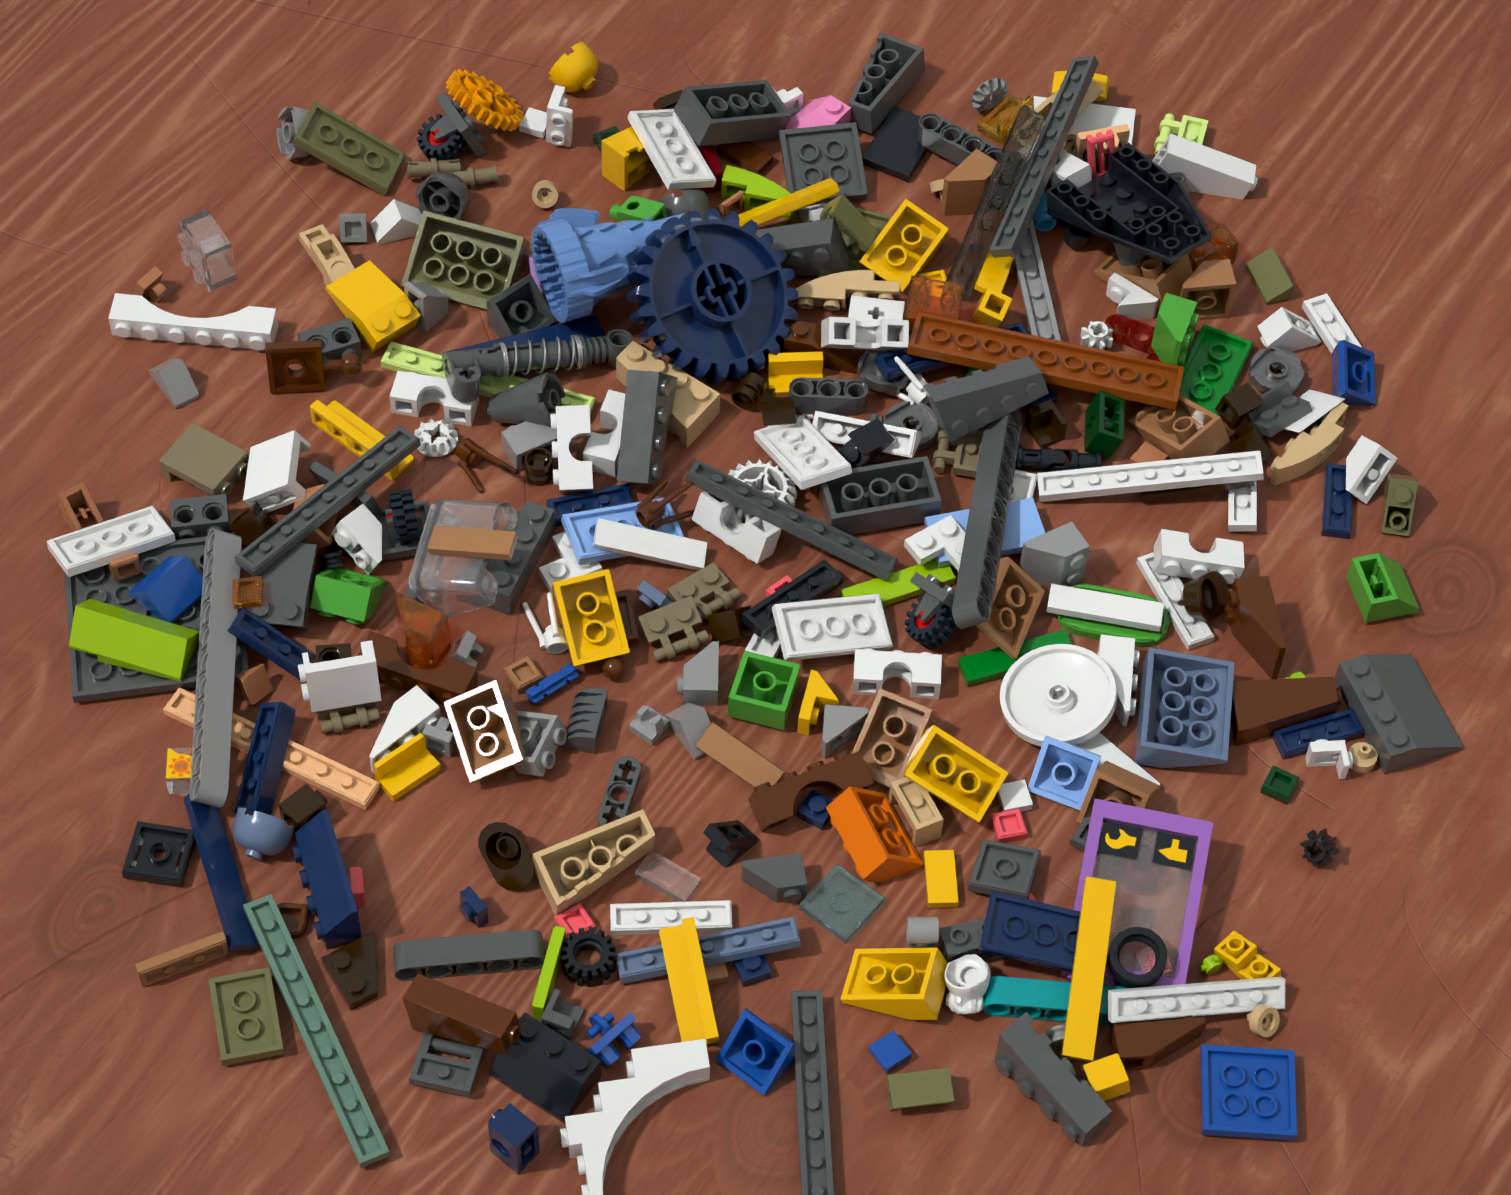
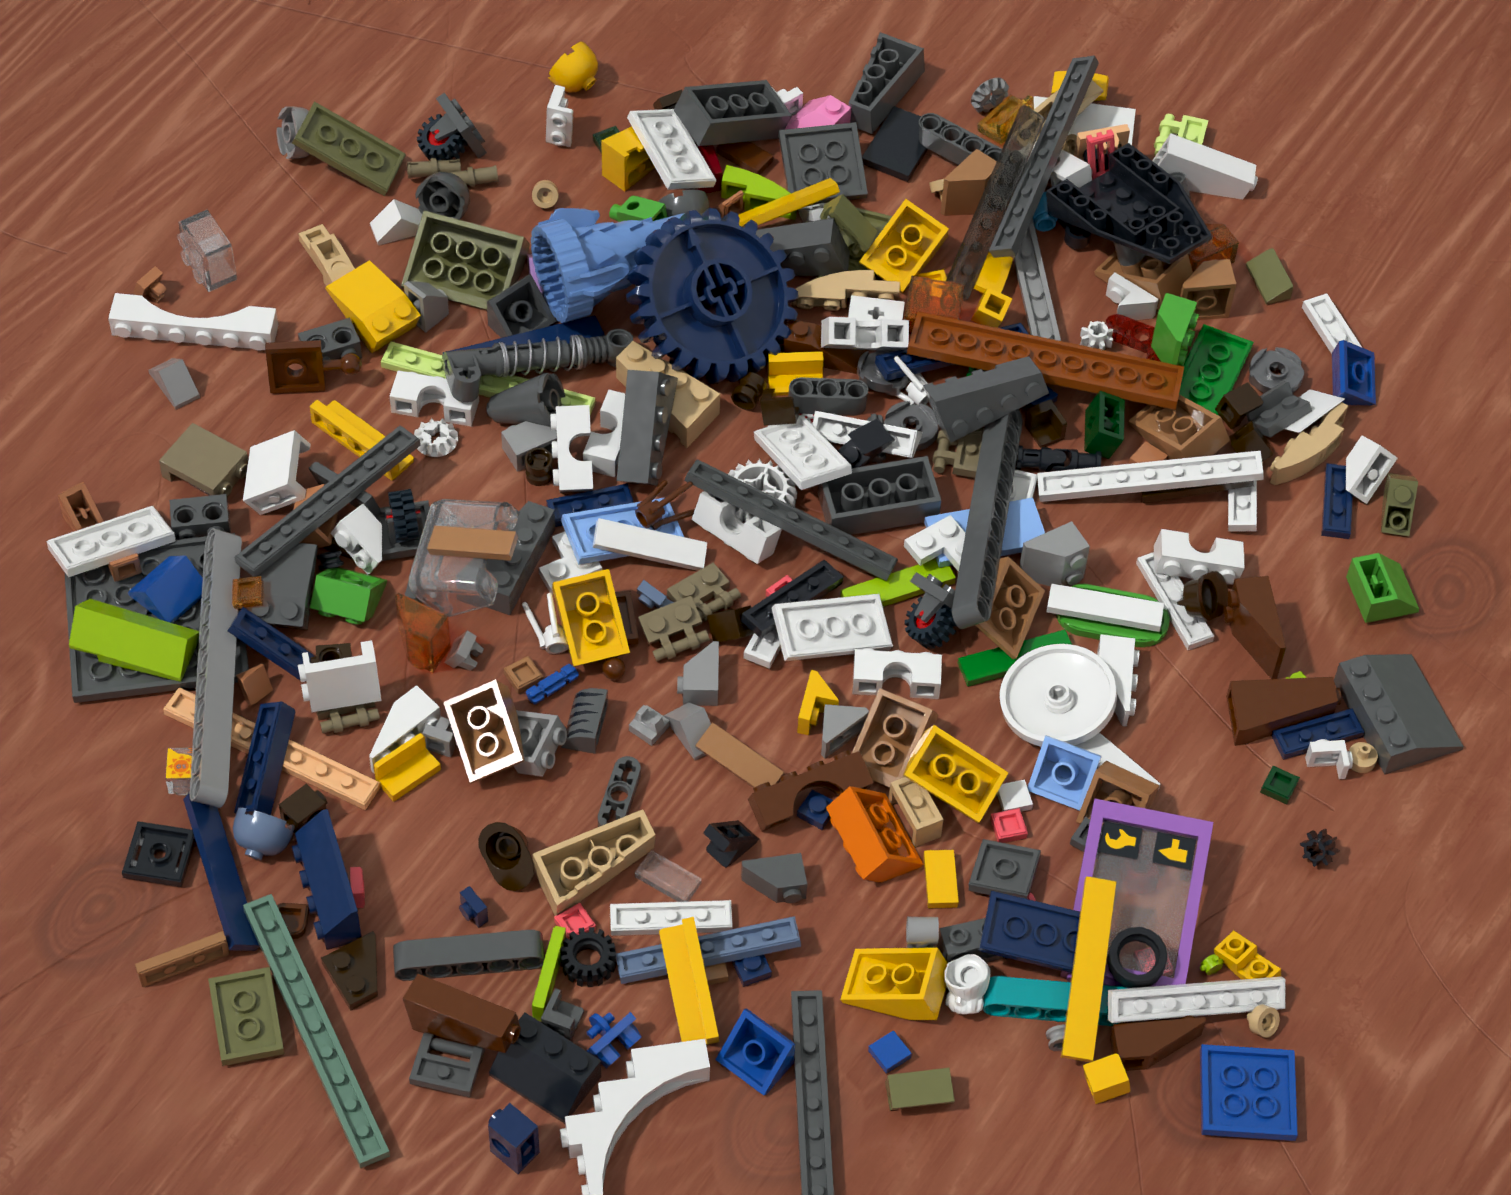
(251, 524): dark brown panel -> none
(353, 227): light grey tile -> none
(438, 683): reddish brown arch -> none
(472, 454): reddish brown plant -> none
(484, 100): light orange gear -> none
(534, 123): white tile -> none
(764, 690): bright green brick -> none
(841, 903): clear light blue tile -> none
(1050, 1081): dark grey wedge -> none
(1183, 710): sand blue slope -> none
(1287, 331): white slope -> none

